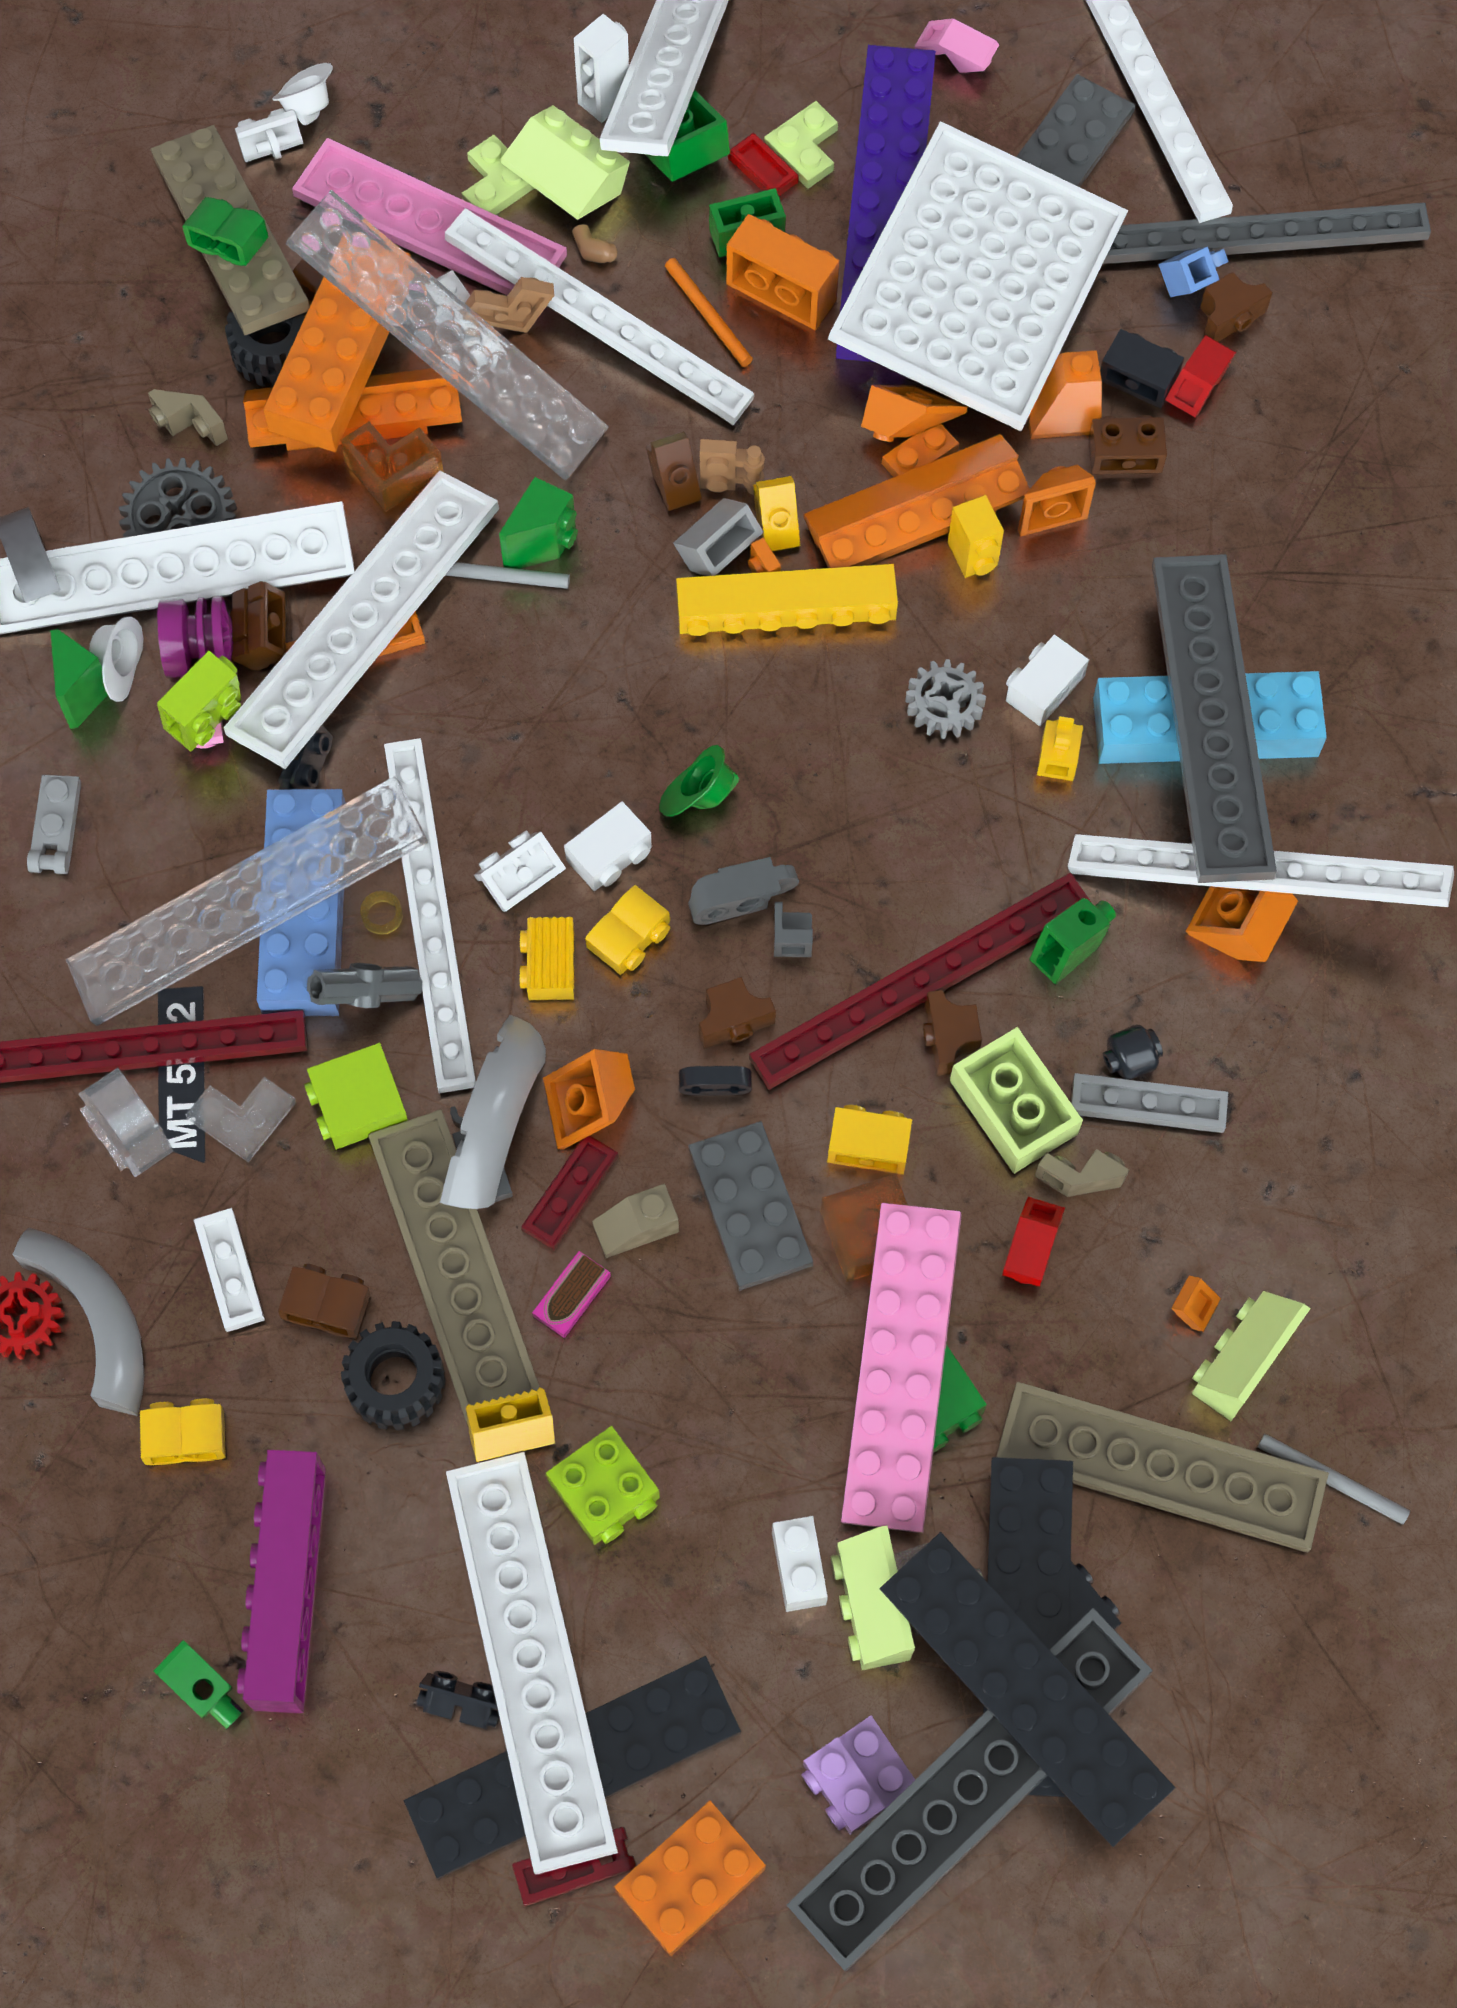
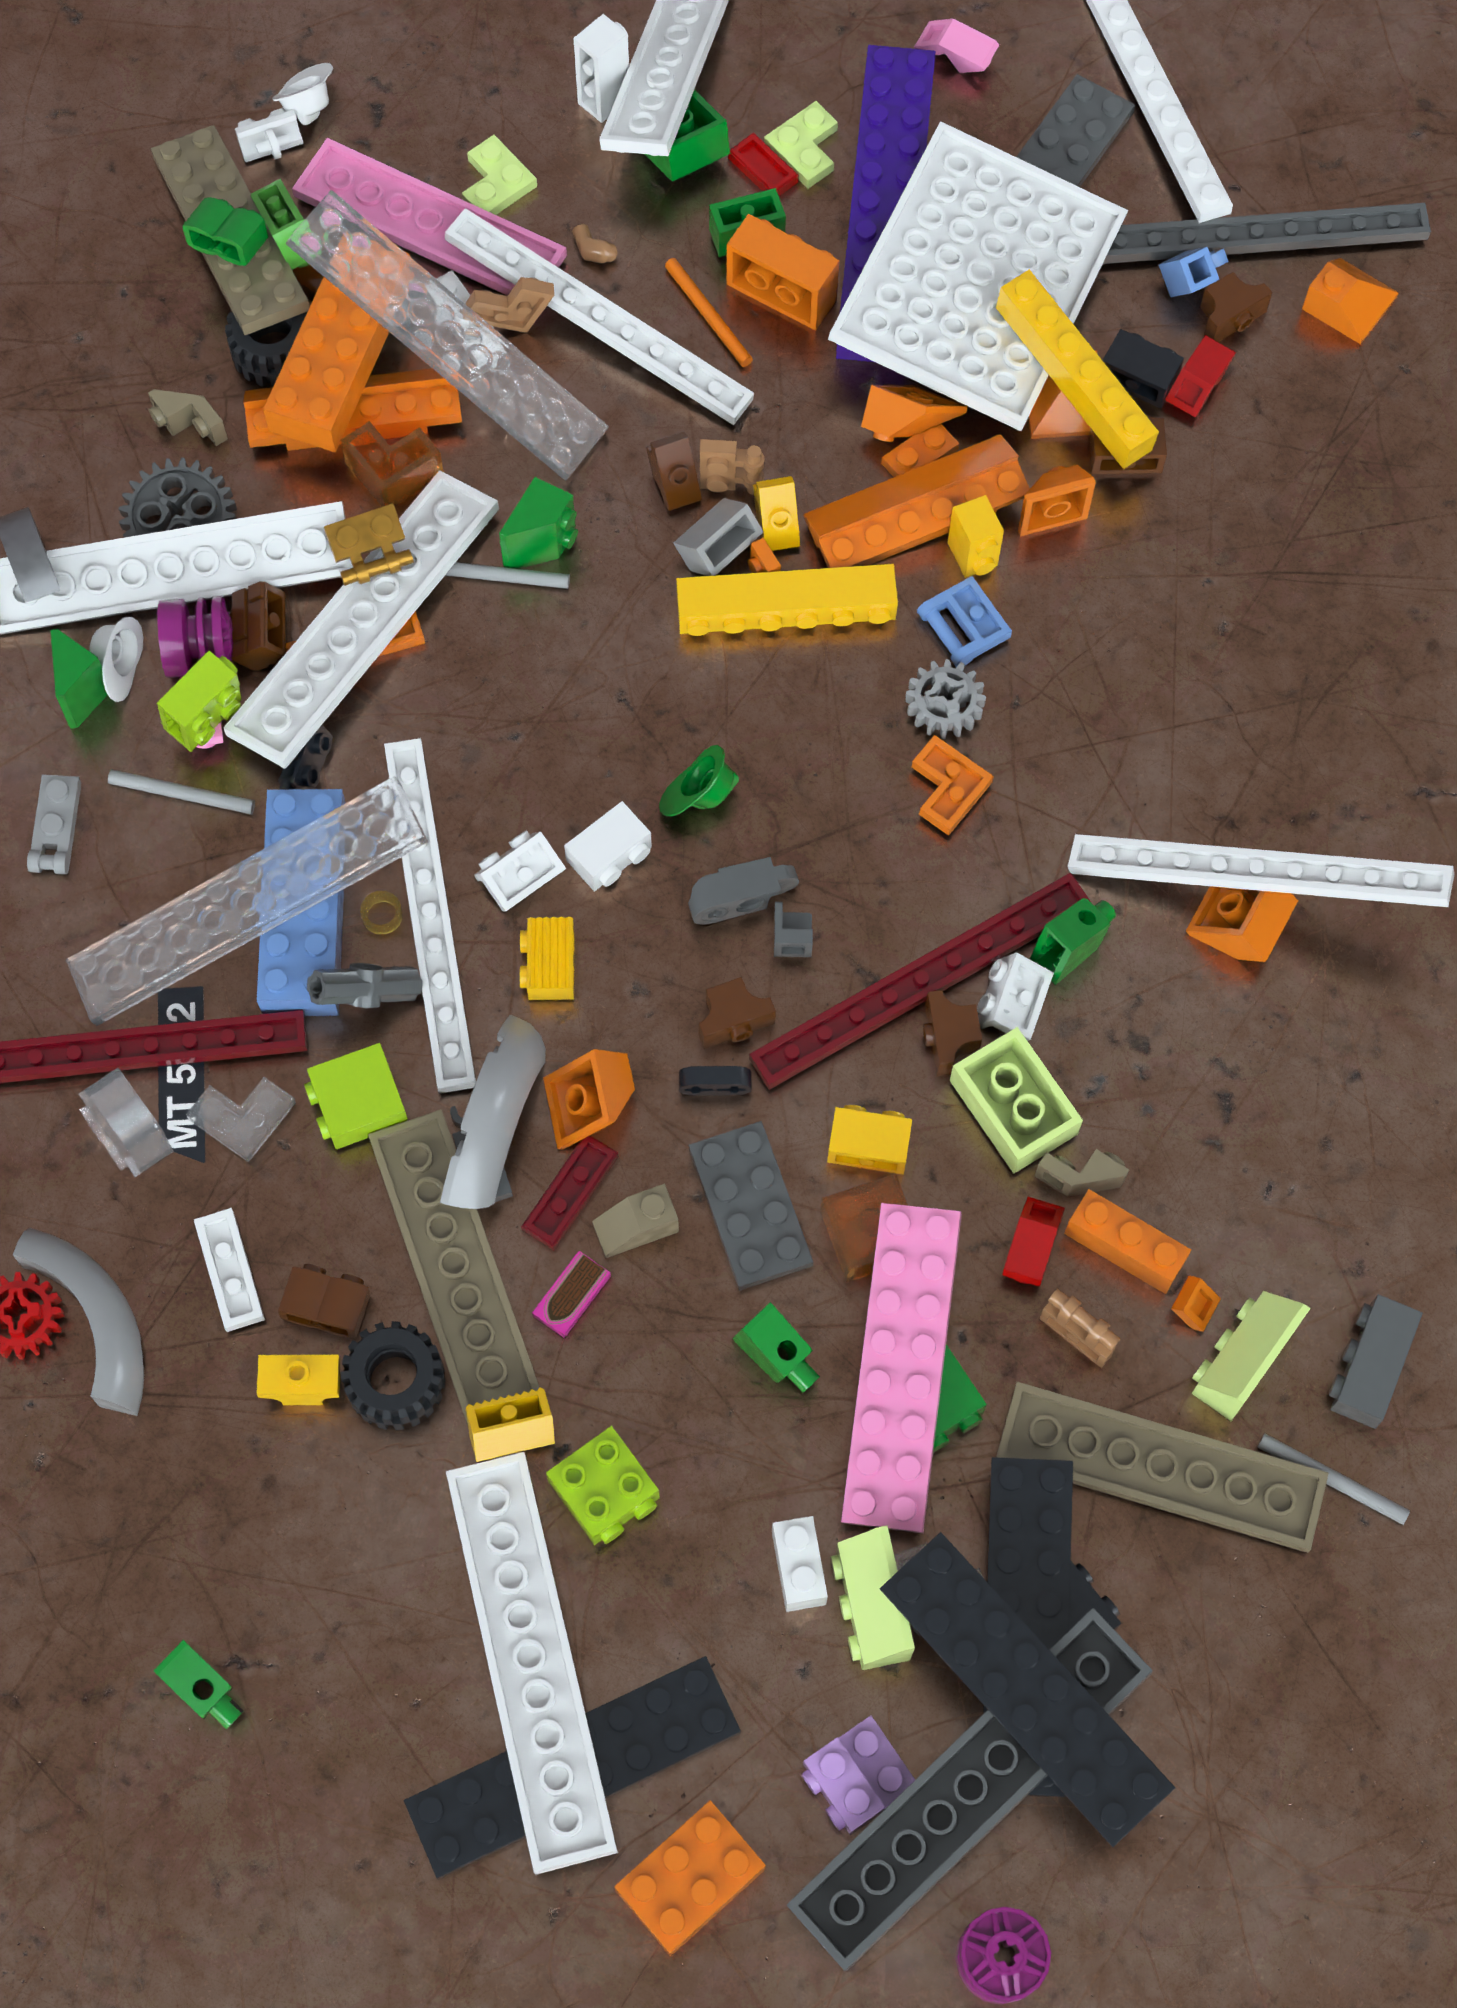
(181, 791): none -> light grey bar
(182, 1433): yellow brick -> none
(280, 218): none -> bright green brick
(283, 1582): magenta brick -> none
(298, 1378): none -> yellow brick
(364, 534): none -> pearl gold plate
(446, 1692): black hinge -> none
(566, 163): yellowish green slope -> none
(566, 1879): dark red plate -> none
(628, 930): yellow brick -> none
(768, 1333): none -> green torso
(958, 783): none -> orange plate
(973, 614): none -> medium blue plate
(995, 1980): none -> magenta wheel
(1014, 995): none -> white bracket
(1046, 679): white brick -> none
(1060, 749): yellow brick -> none
(1076, 369): none -> yellow brick
(1080, 1327): none -> medium nougat plate
(1127, 1241): none -> orange brick
(1132, 1052): black head -> none
(1138, 720): medium azure brick -> none
(1149, 1103): light grey plate -> none
(1213, 720): dark grey plate -> none
(1348, 299): none -> orange slope
(1374, 1360): none -> dark grey brick

